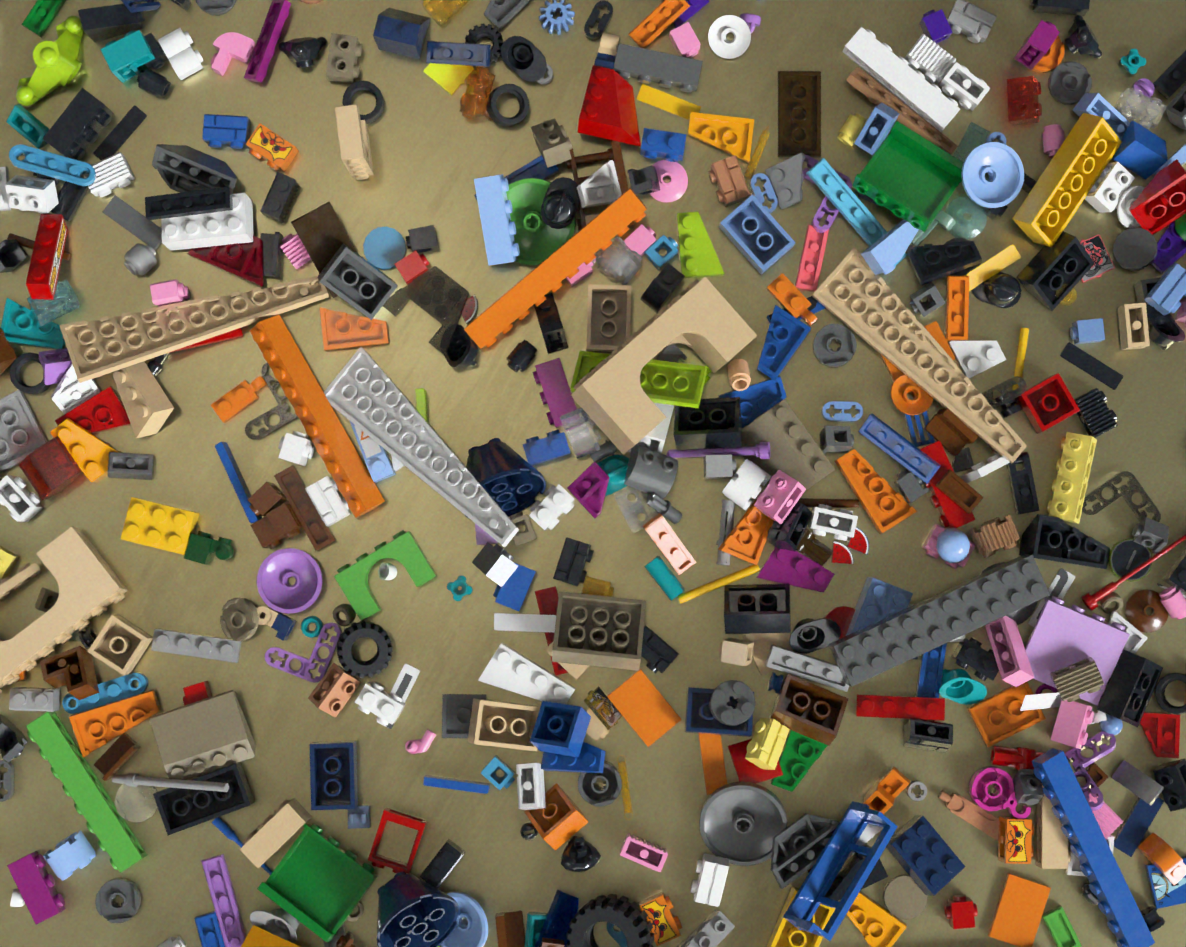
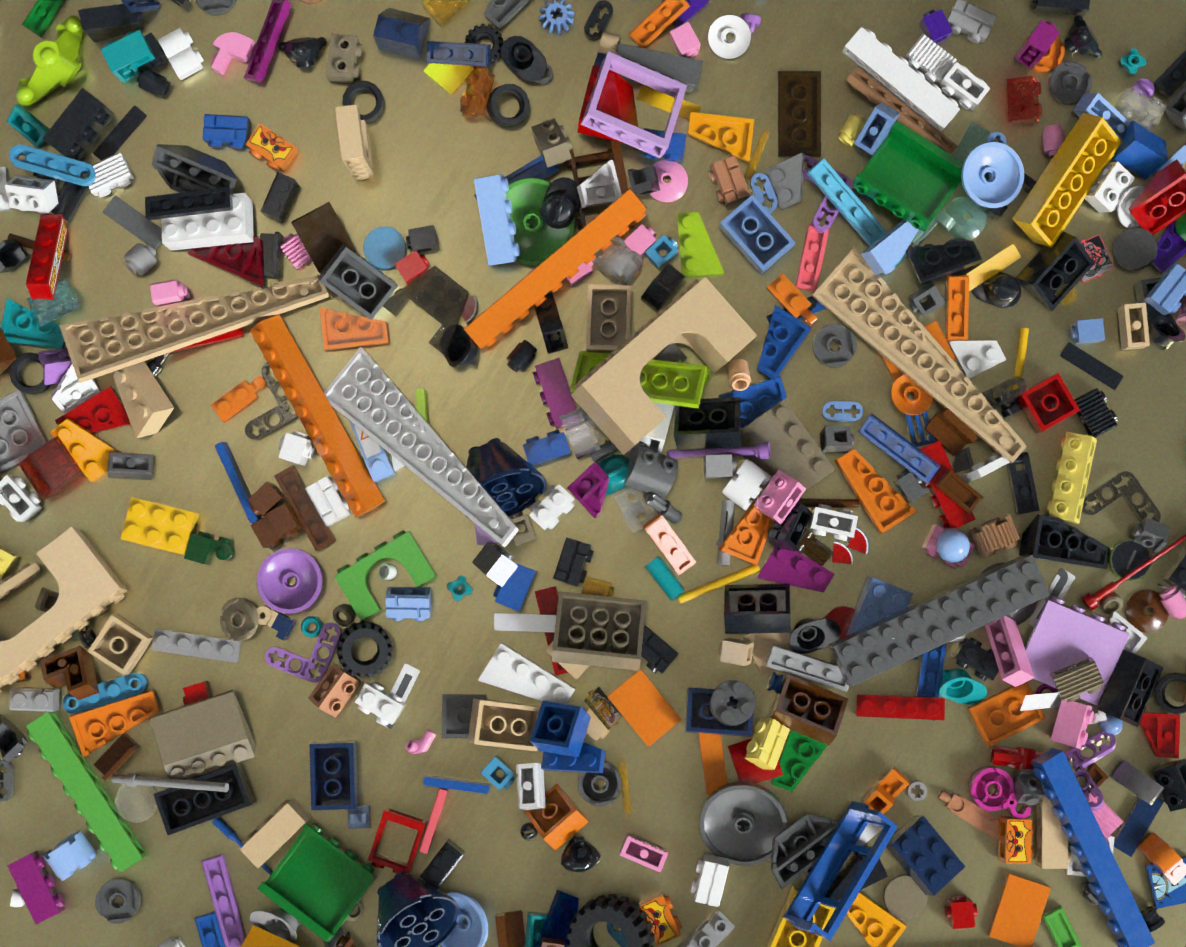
(408, 603): none -> medium blue brick
(433, 820): none -> coral tile
(622, 130): none -> lavender window
(928, 735): black brick -> none

